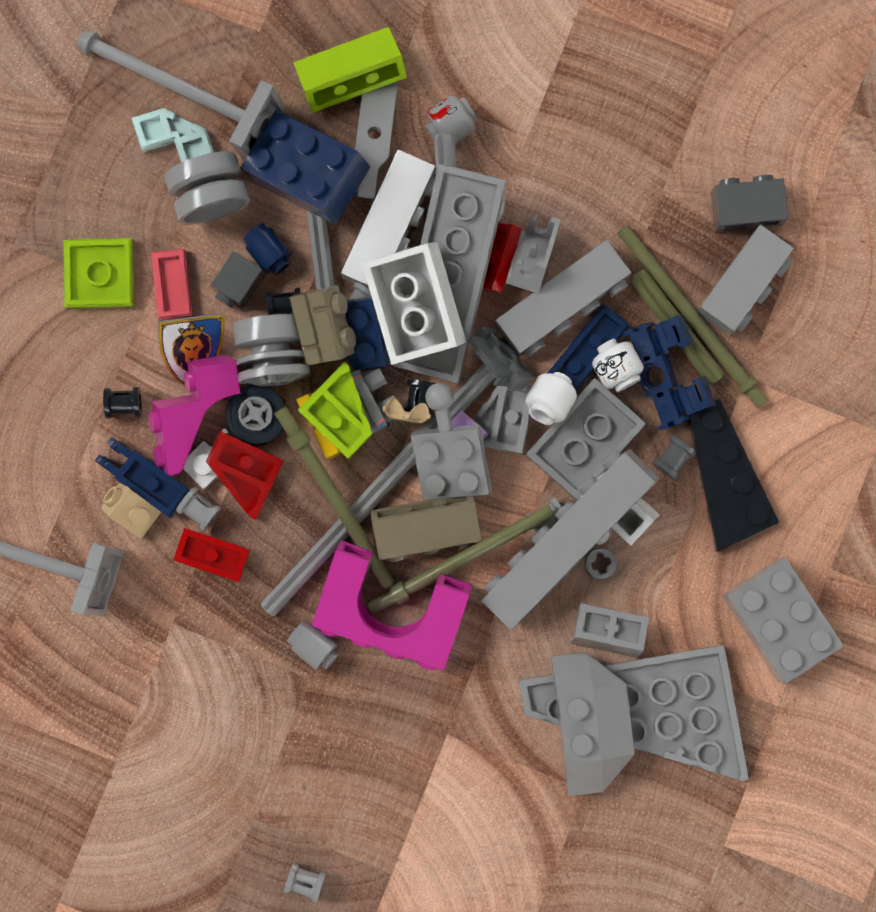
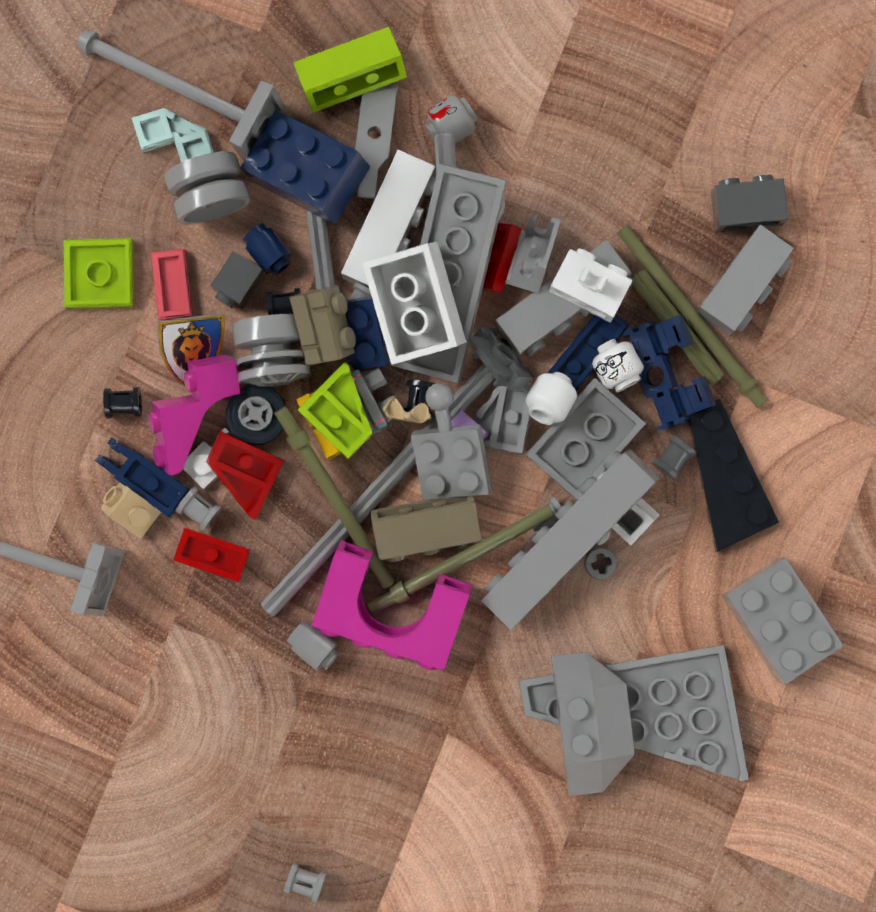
(591, 284): none -> white brick
(610, 630): light grey hinge -> none

